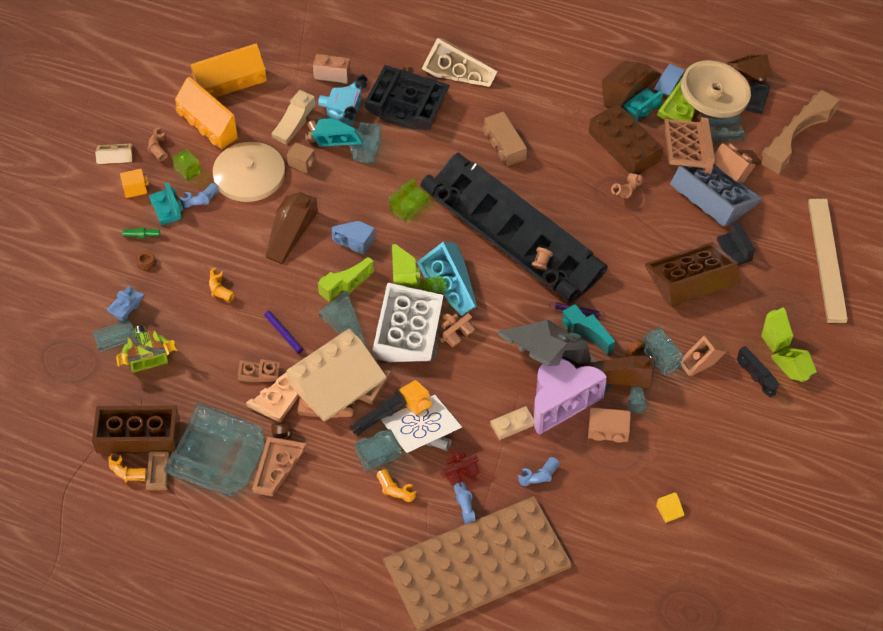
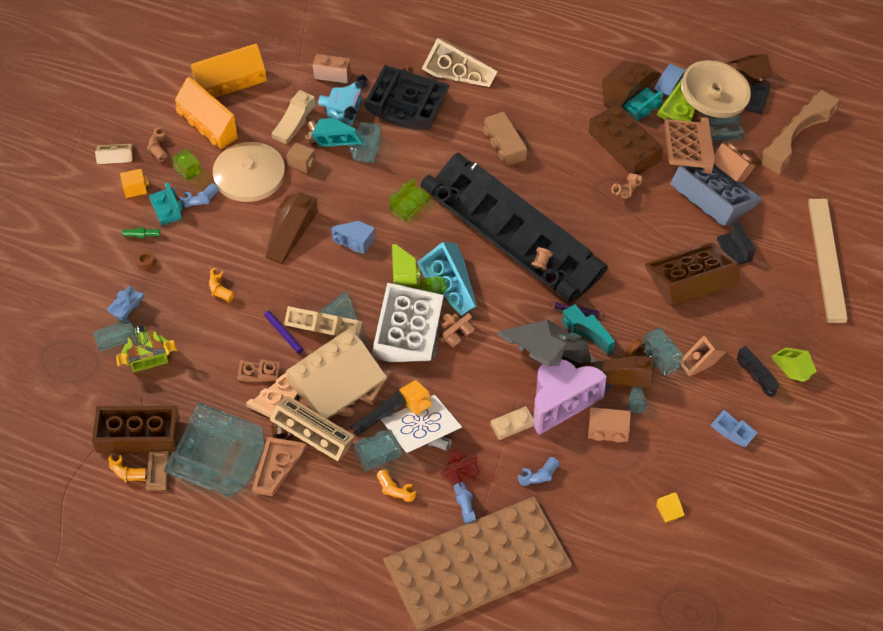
(312, 428): none -> tan brick
(320, 322): none -> tan slope
(334, 283): lime slope -> none
(733, 430): none -> medium blue slope
(777, 330): lime slope -> none

